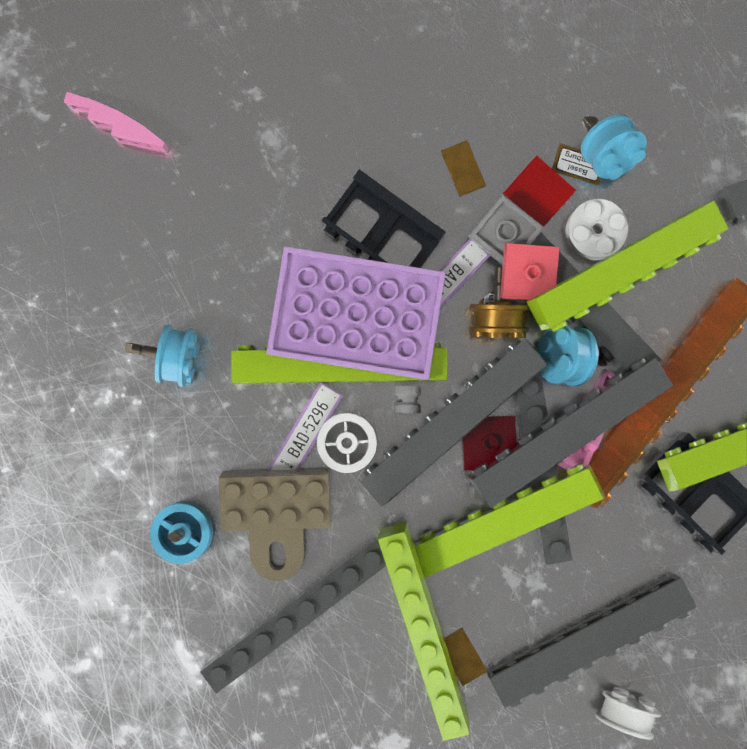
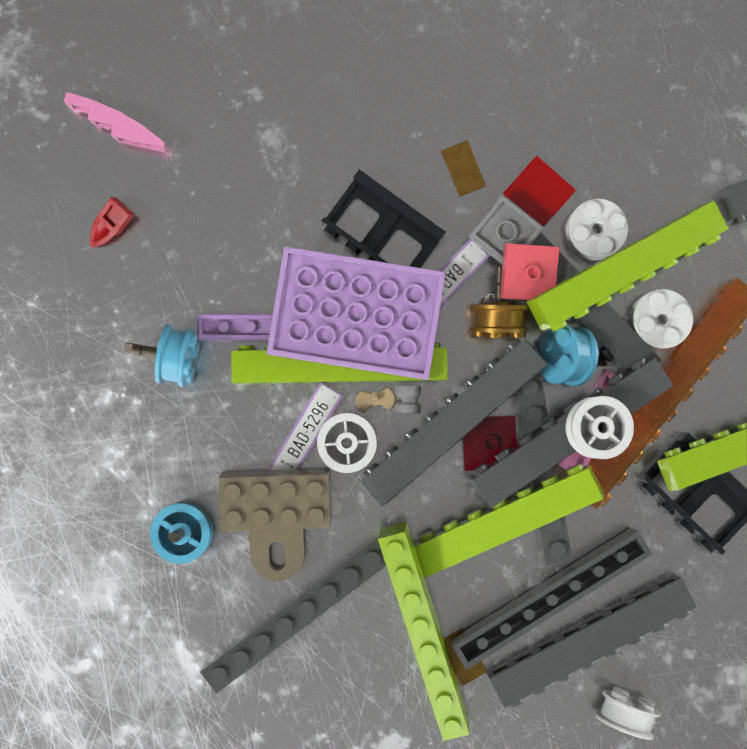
(109, 222): none -> plate
(233, 327): none -> lavender tile
(384, 398): none -> tan piece
(550, 597): none -> dark grey brick
(571, 163): sticker -> none
(583, 427): none -> white wheel
(613, 145): medium azure wheel -> none
(674, 312): none -> white wheel

